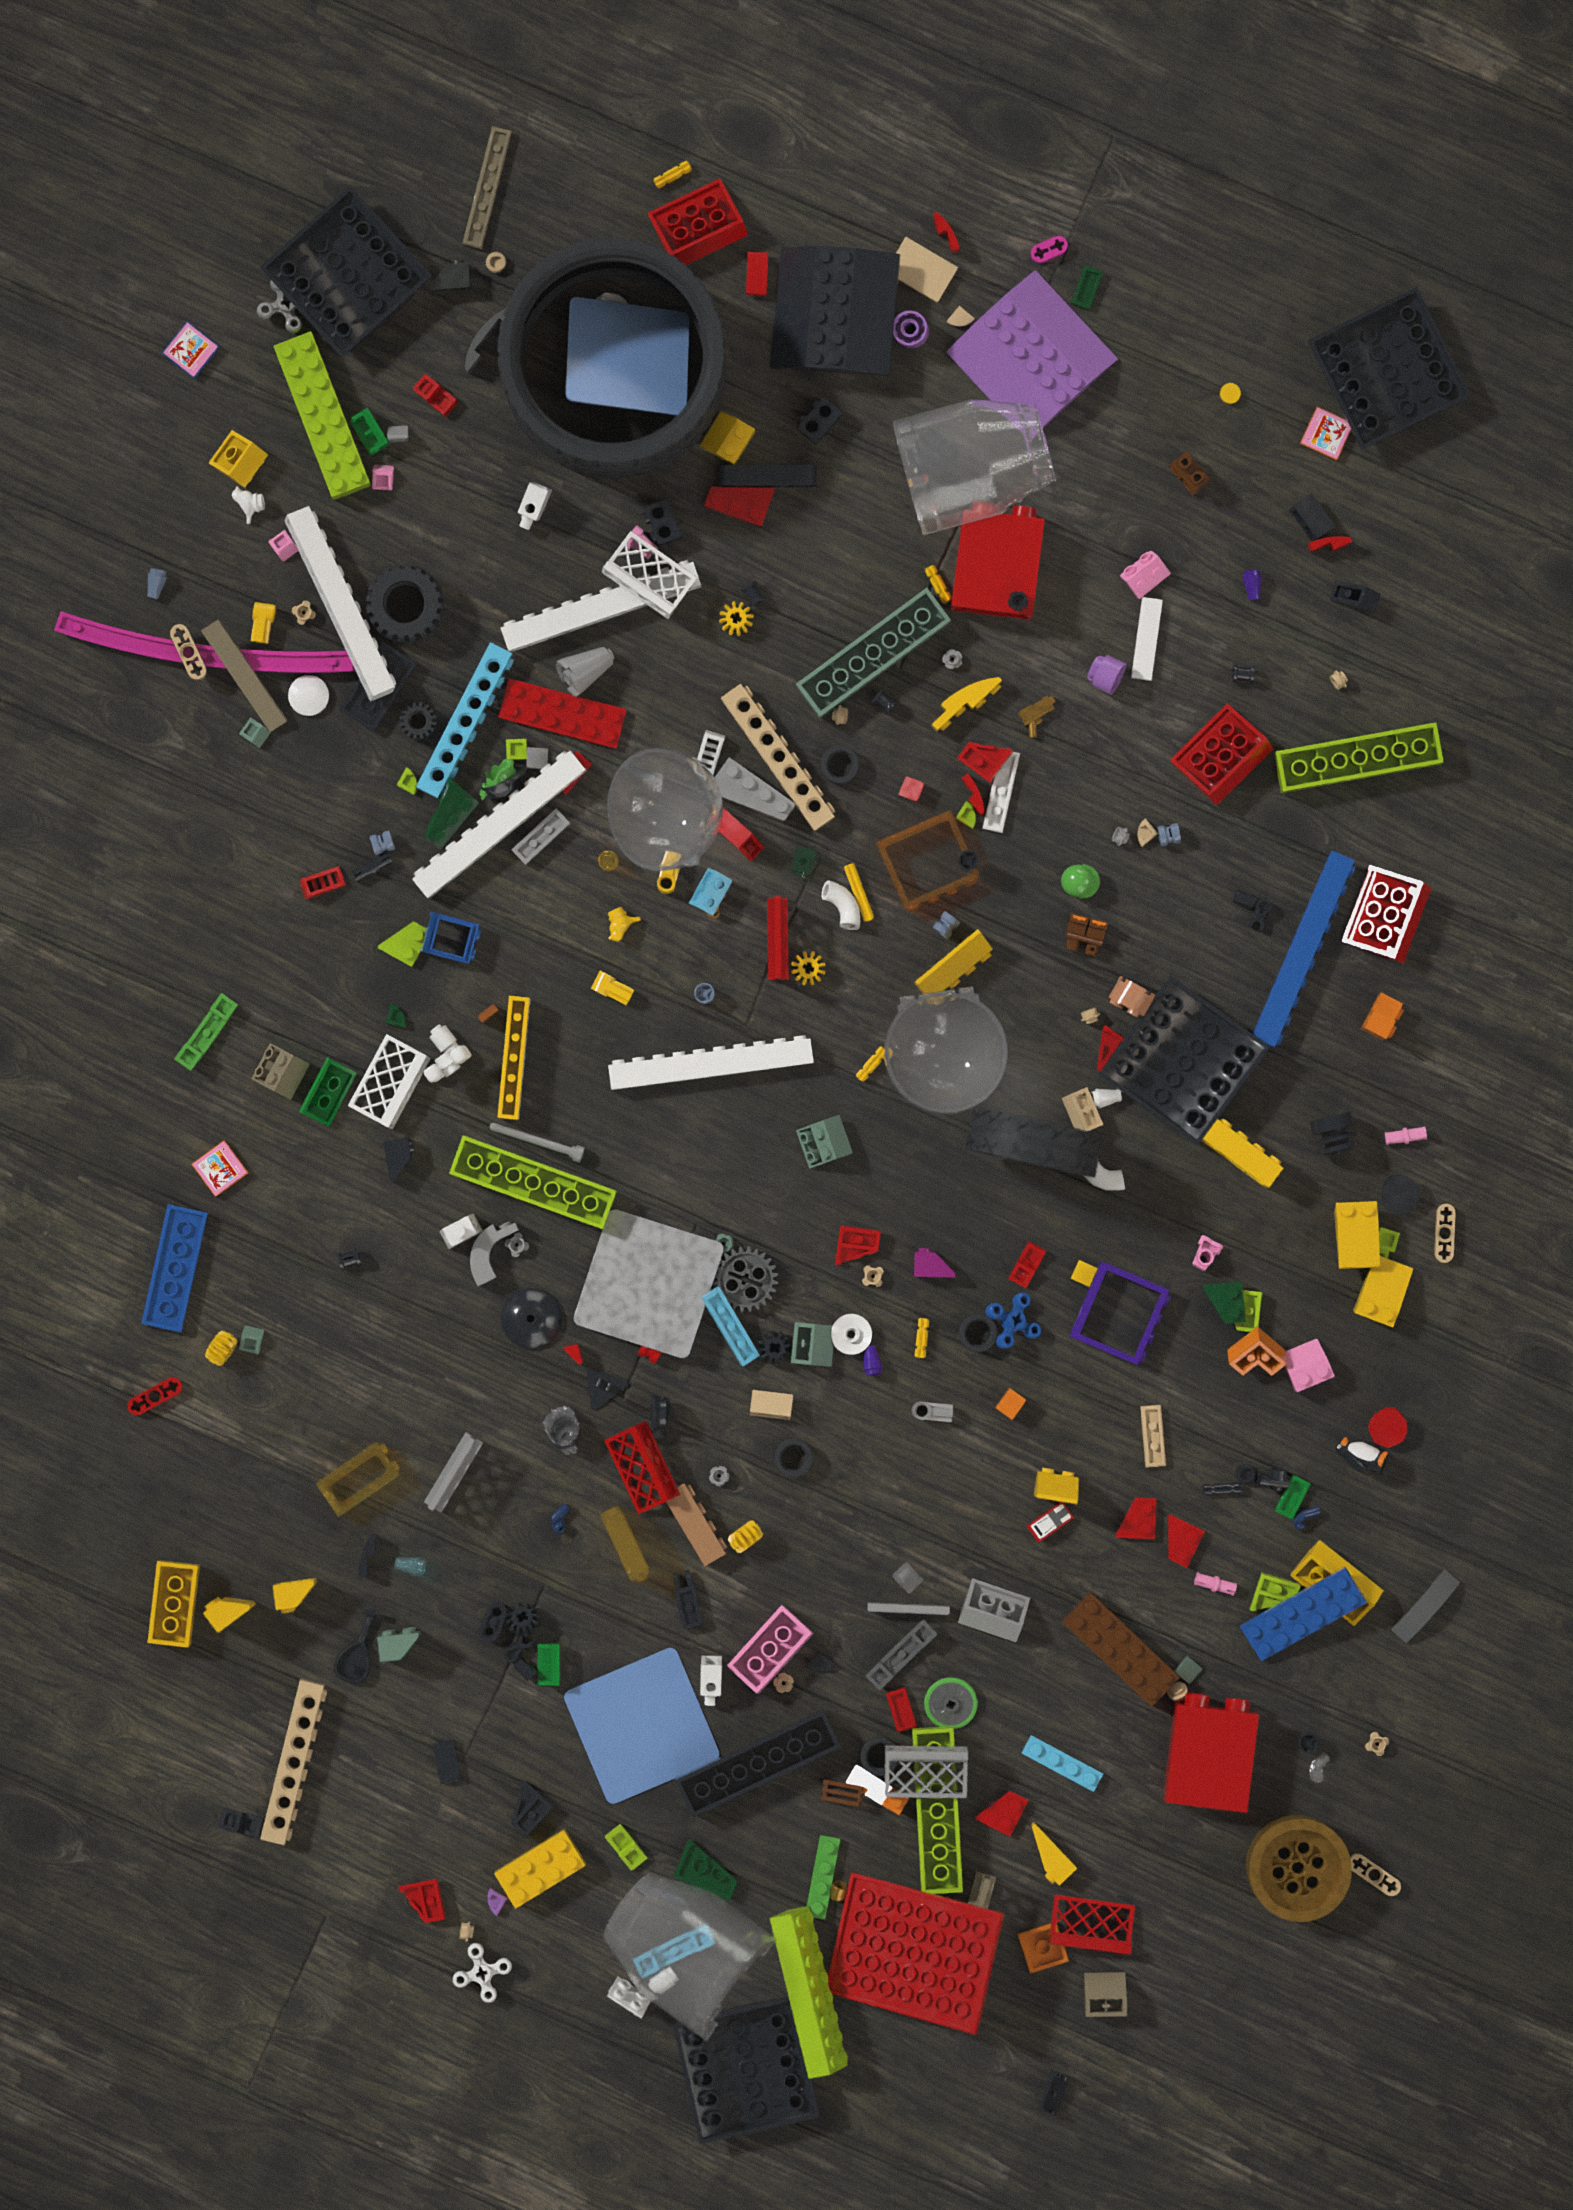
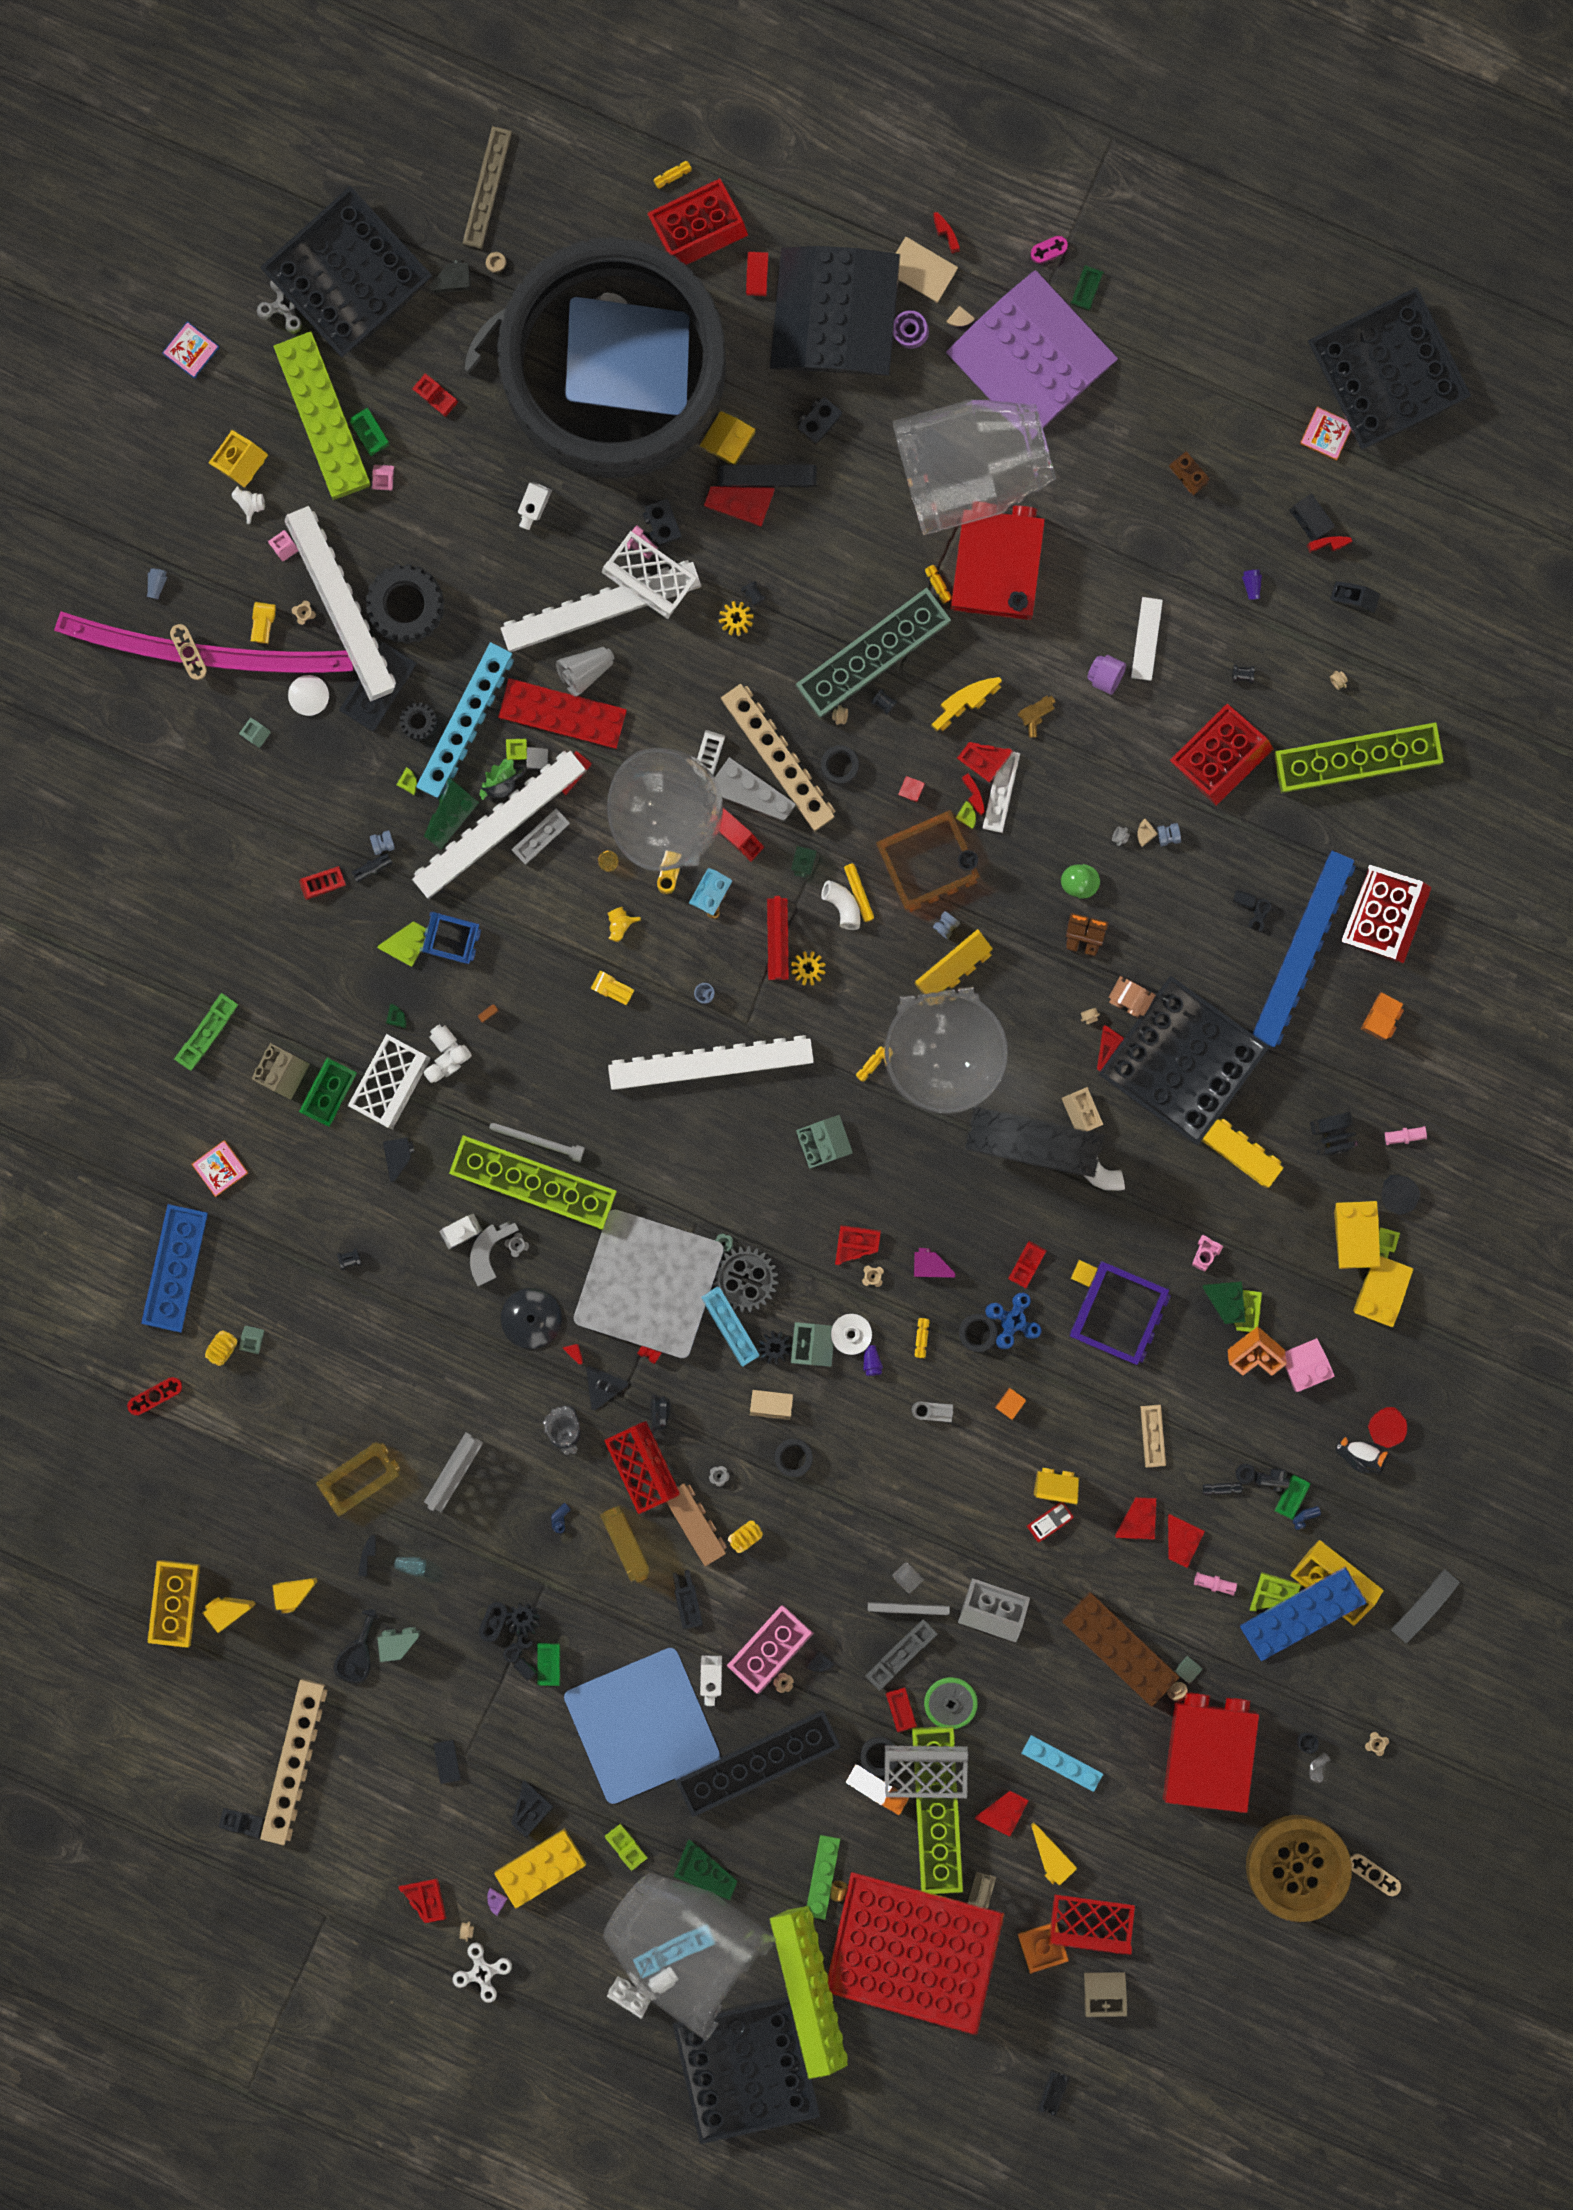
(244, 675): dark tan tile -> none
(398, 434): light grey slope -> none
(514, 1058): yellow brick -> none
(826, 1790): reddish brown tile -> none
(947, 659): light grey plate -> none
(1105, 1097): white cone -> none
(1145, 574): bright pink bracket -> none
(1230, 393): yellow tile -> none
(1437, 1248): tan beam -> none

